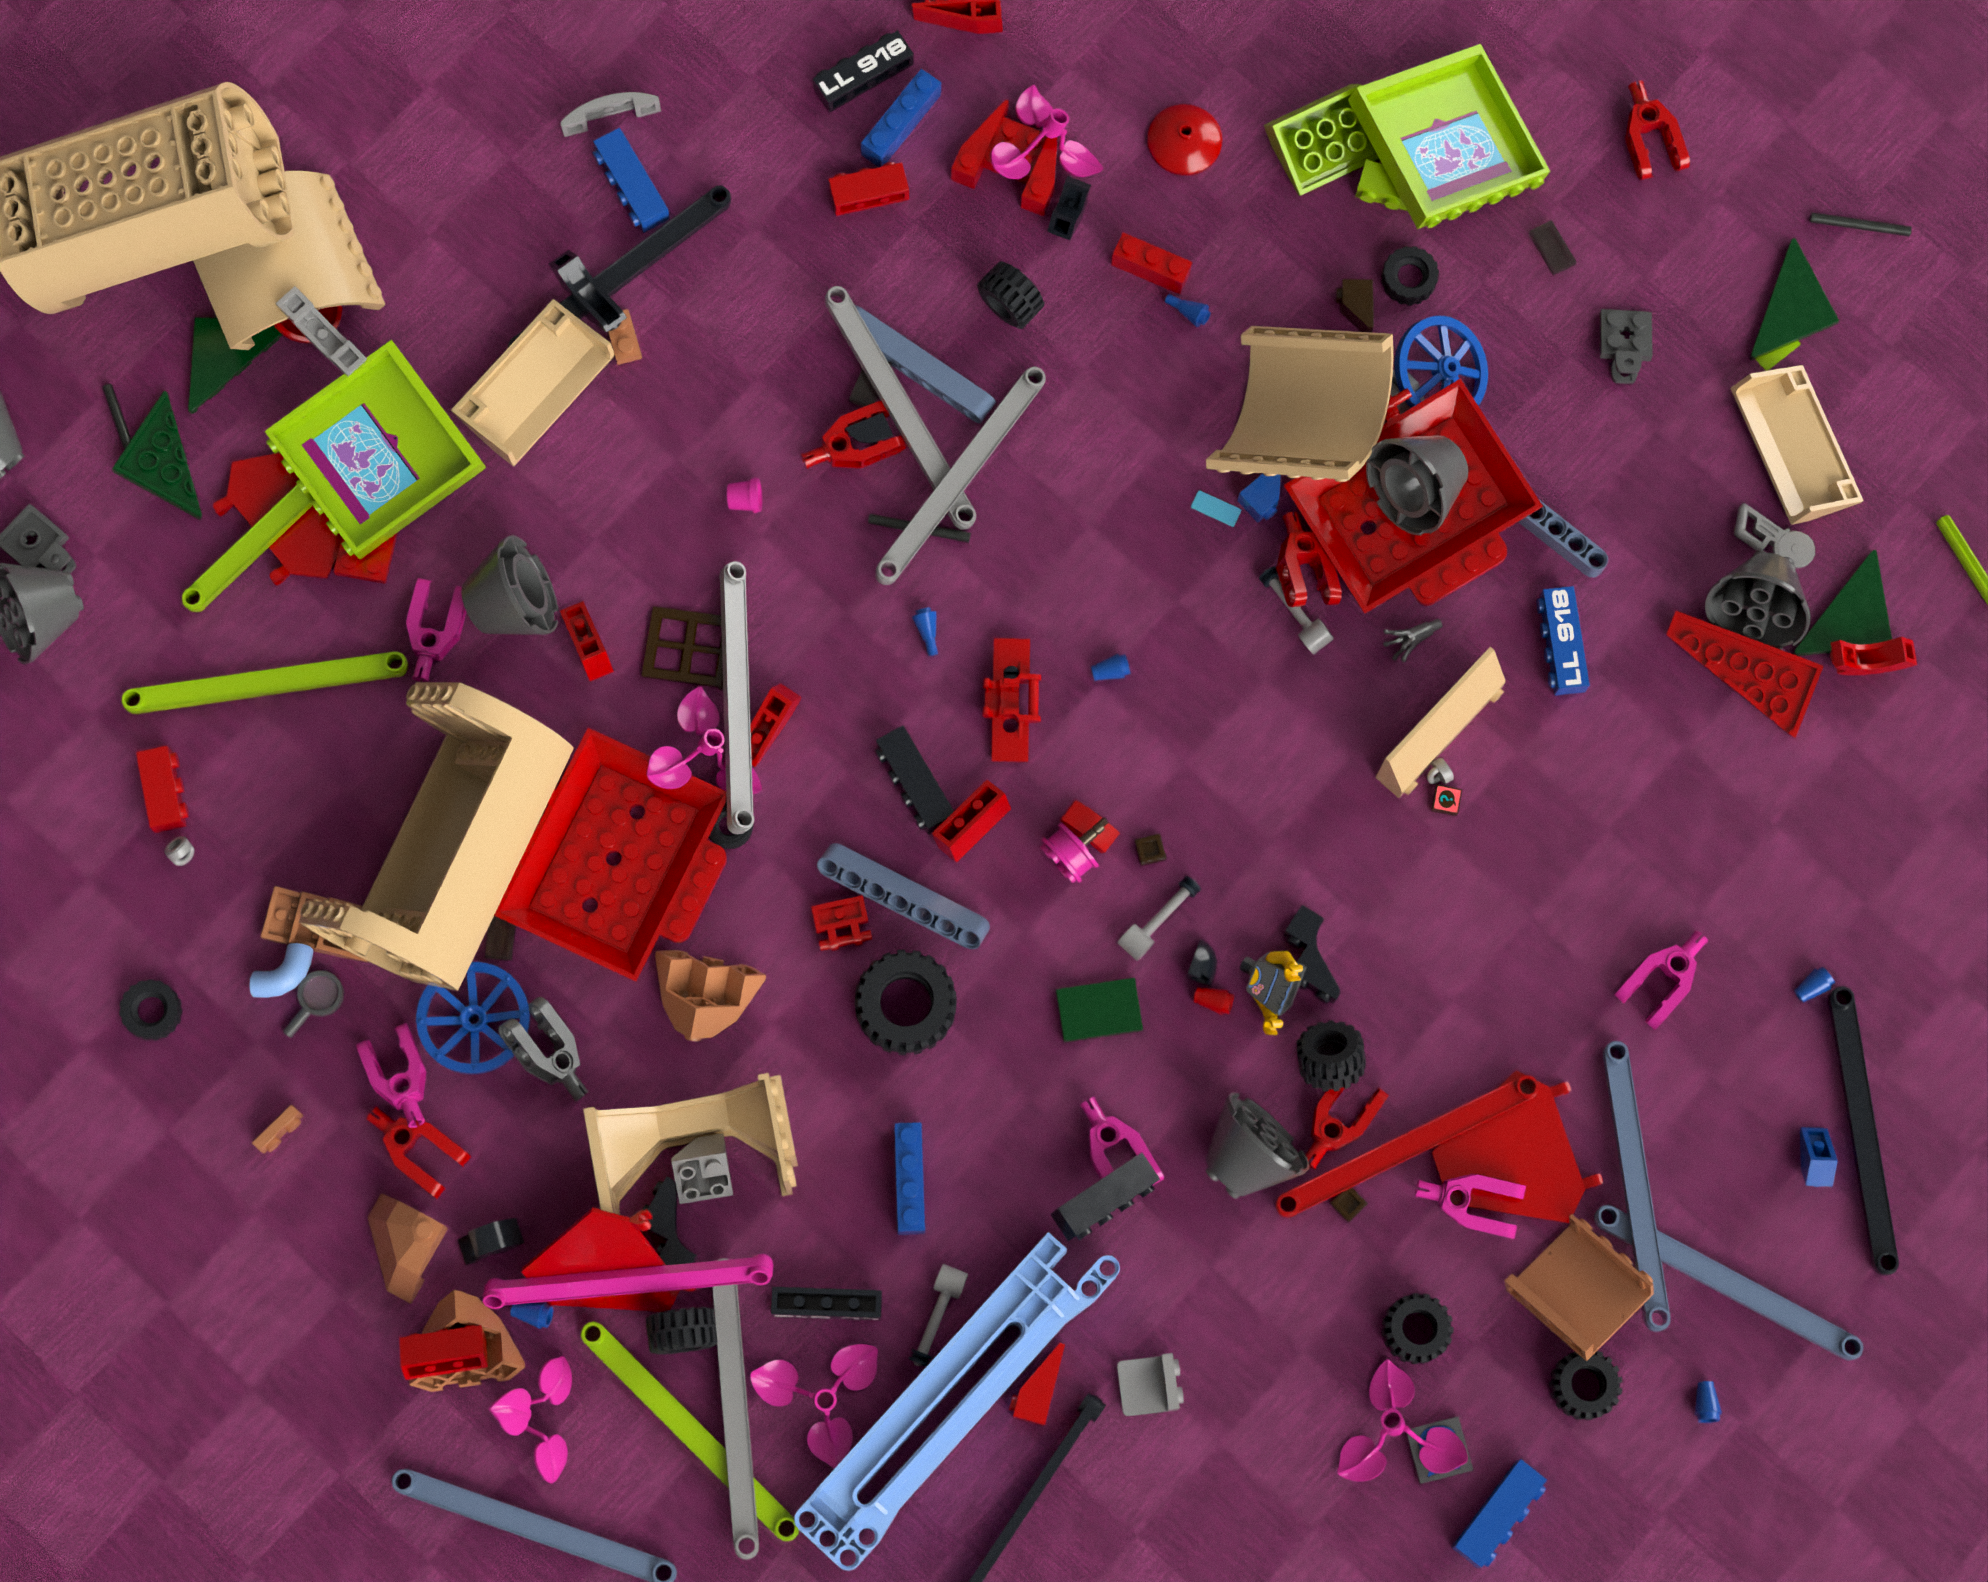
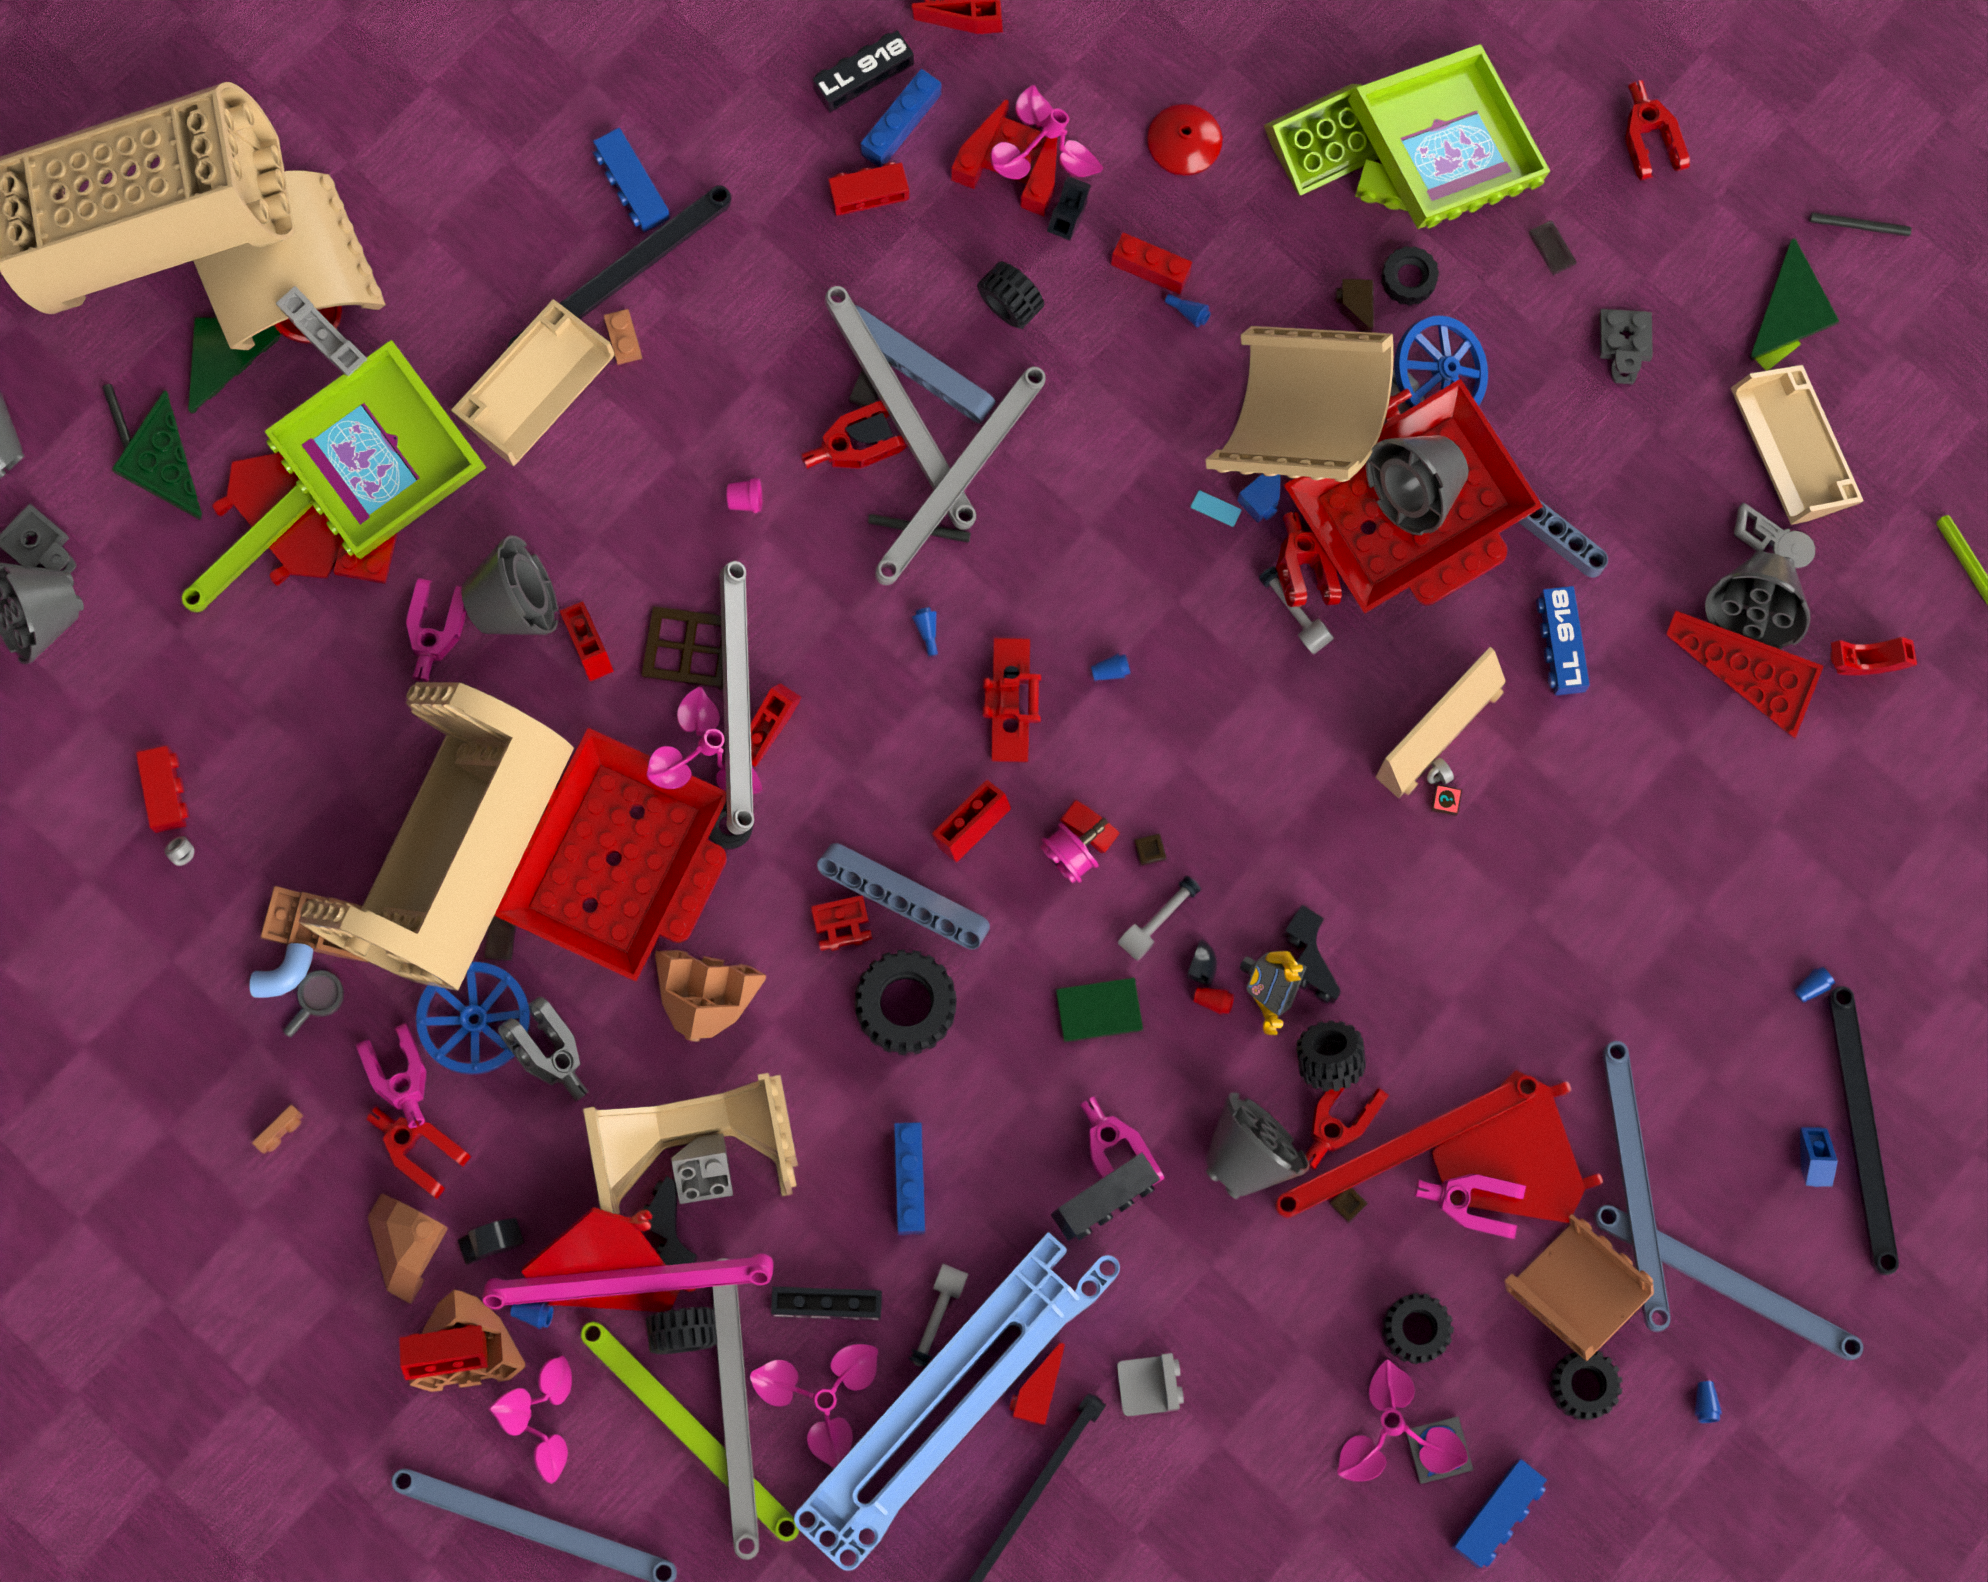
(132, 1000): black tyre -> none
(264, 682): lime piece -> none
(589, 295): black arch -> none
(642, 103): light grey slope -> none
(914, 779): black brick -> none
(1412, 636): dark grey piece -> none
(1682, 978): dark pink piece -> none
(1854, 616): dark green tile -> none

